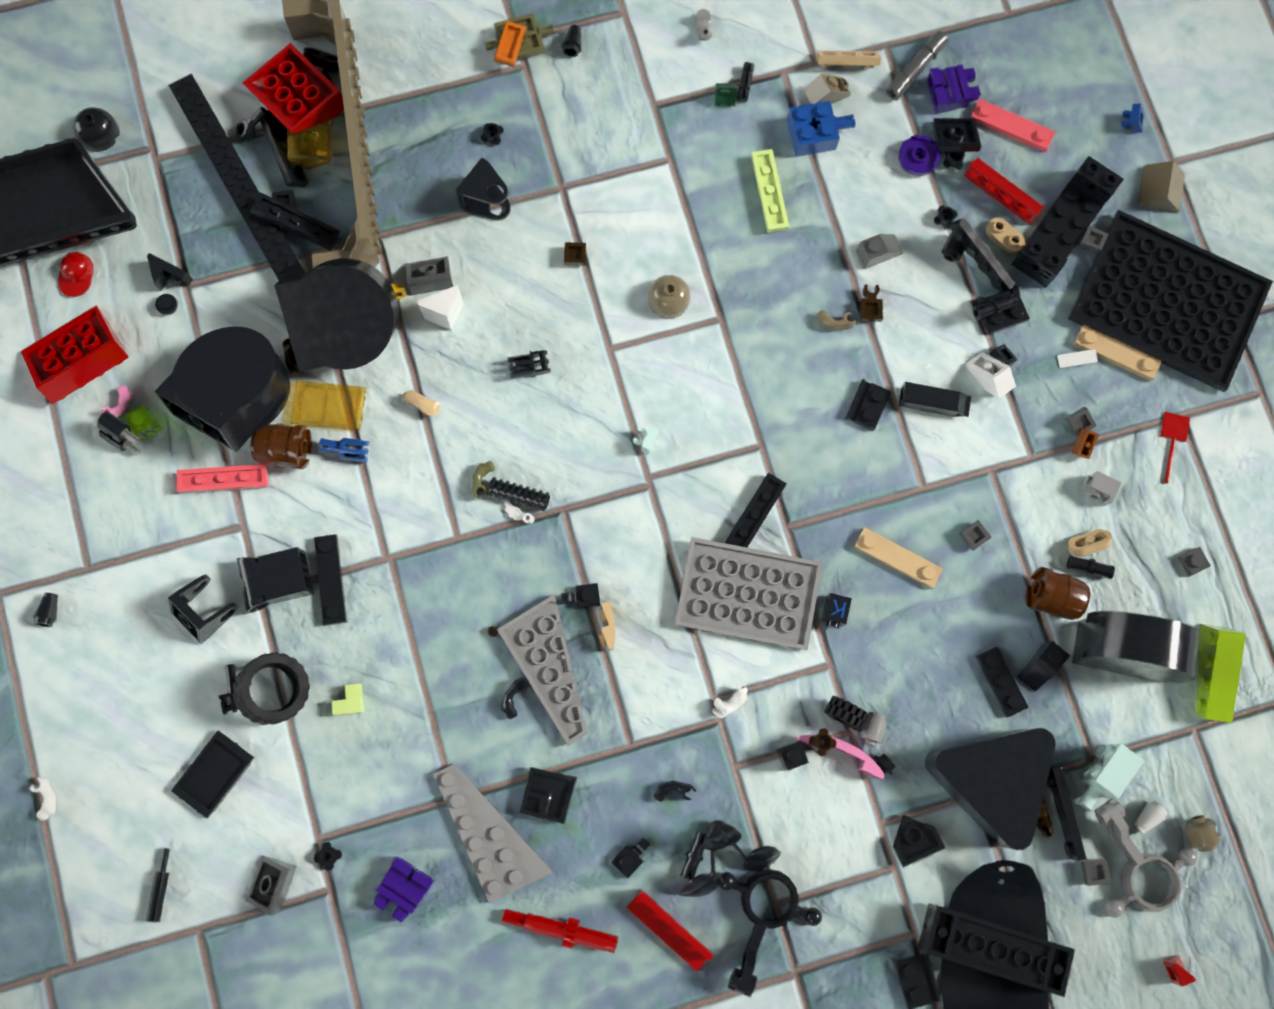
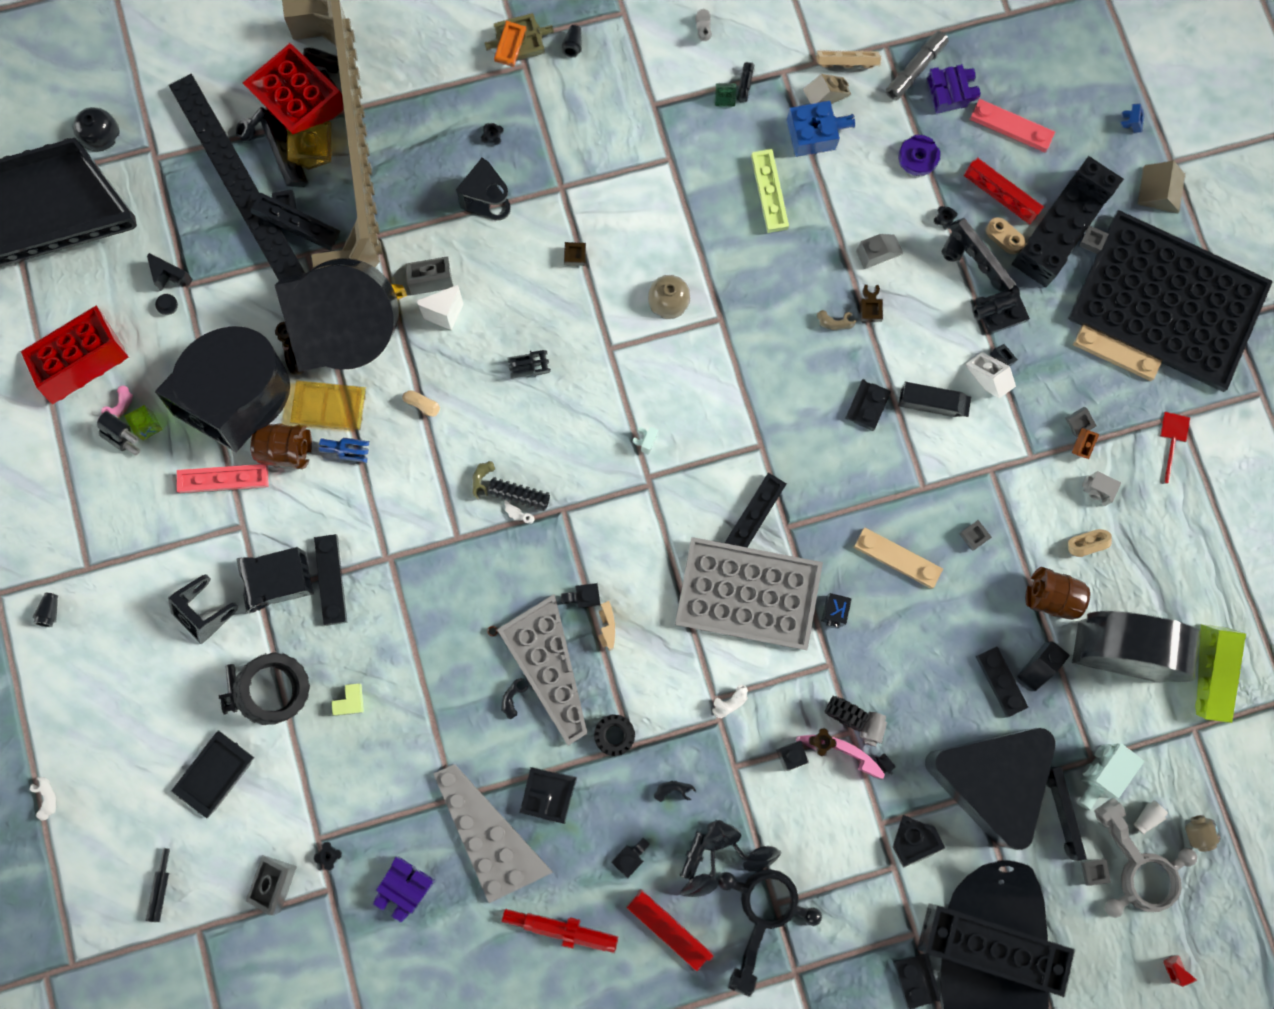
(75, 274): red cap -> none
(279, 332): none -> dark brown plate
(600, 735): none -> black tyre
(949, 162): black plate -> none
(956, 135): black plate -> none
(1044, 821): dark brown piece -> none
(1077, 358): white sticker -> none
(1090, 567): black pin -> none
(1194, 561): dark grey plate -> none

